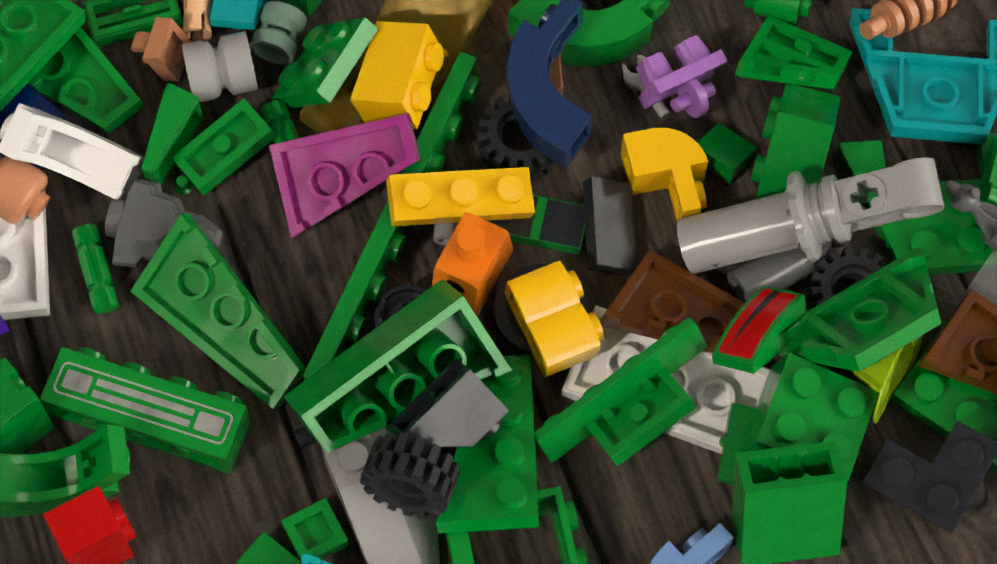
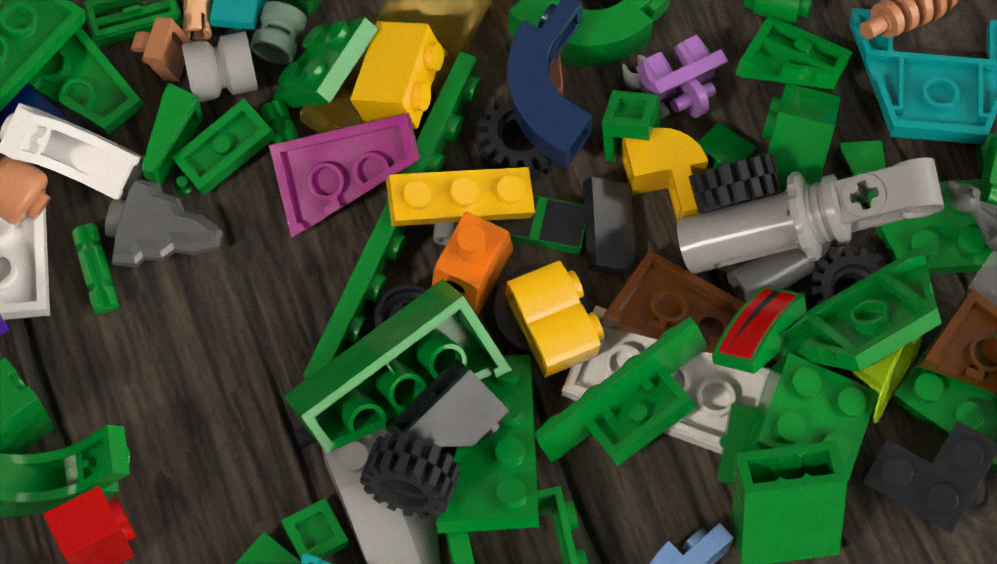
(154, 411): green brick -> none
(212, 308): green wing -> none
(628, 116): none -> green panel
(735, 183): none -> black tyre

